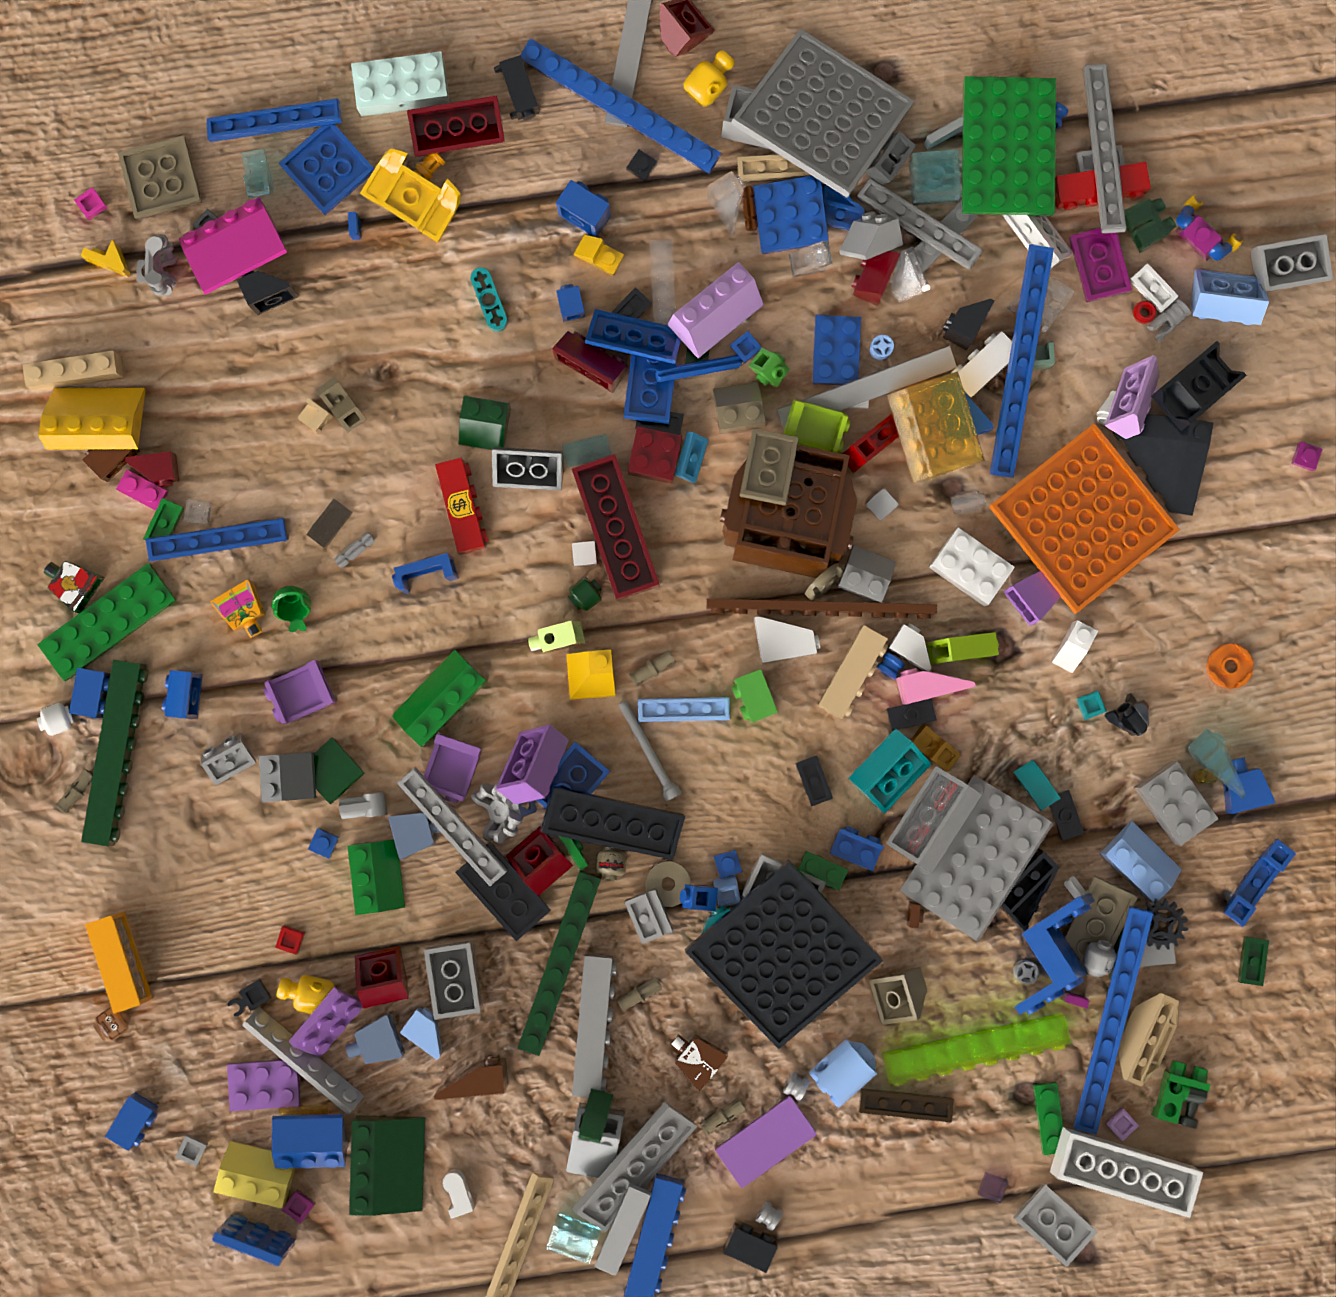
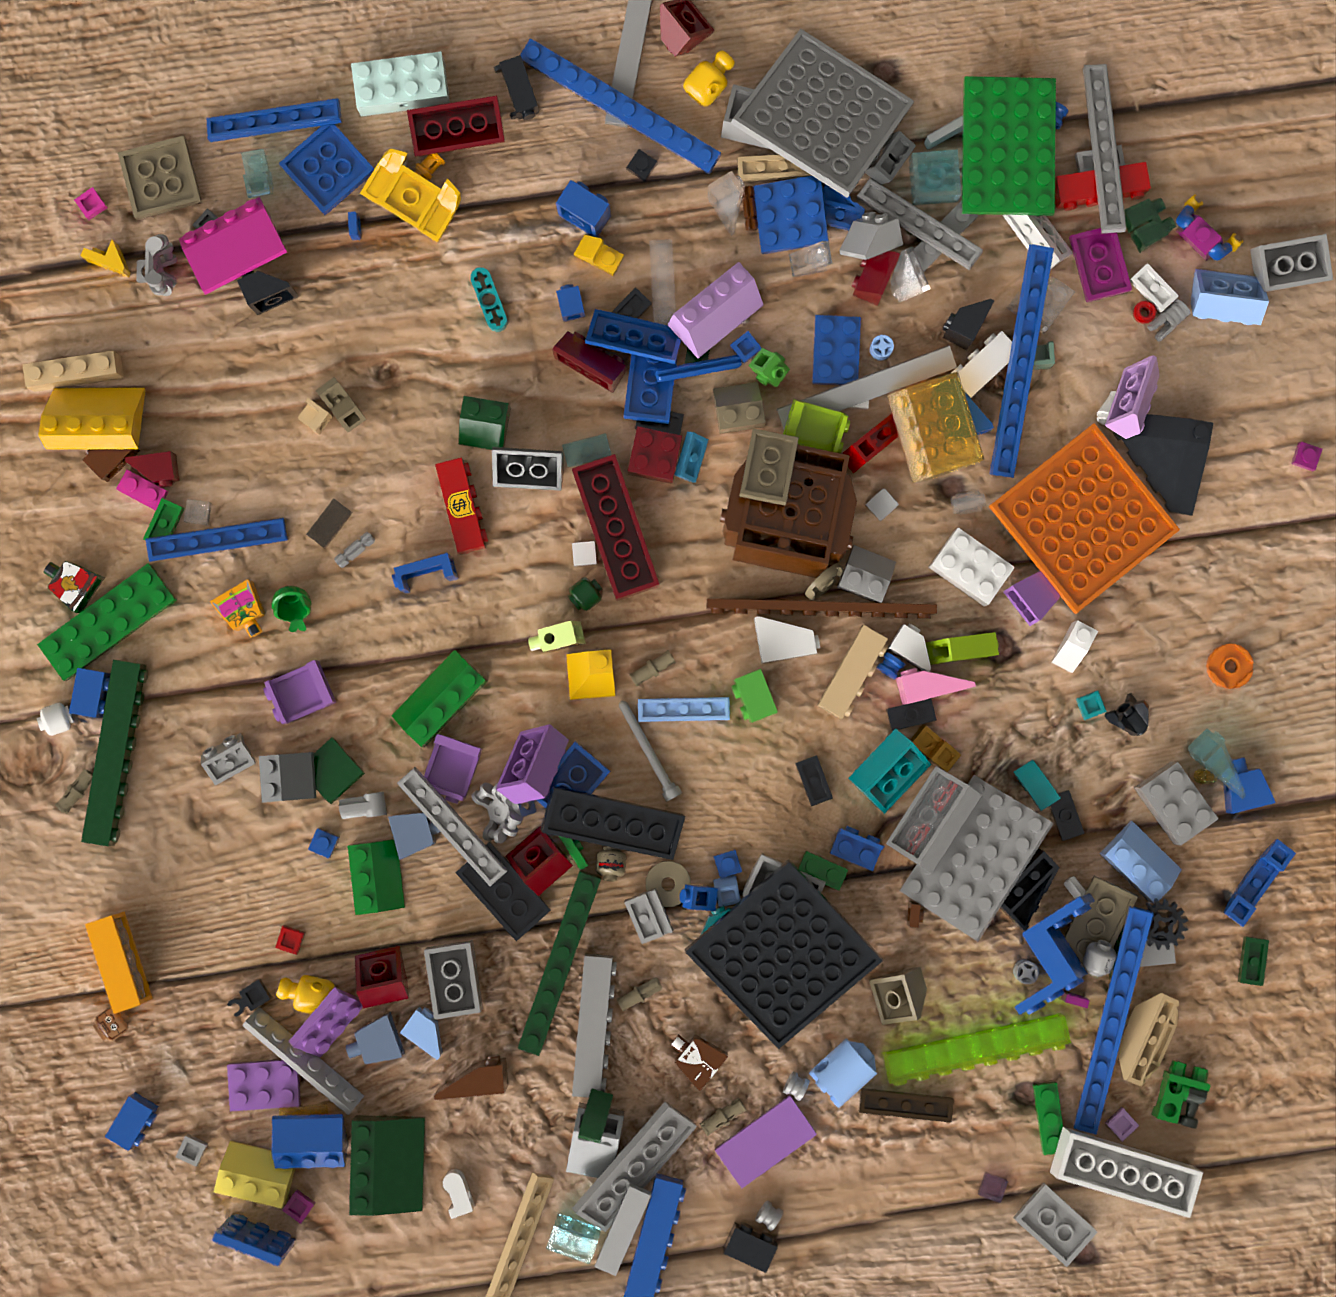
(182, 694): blue slope -> none
(1197, 387): black piece -> none

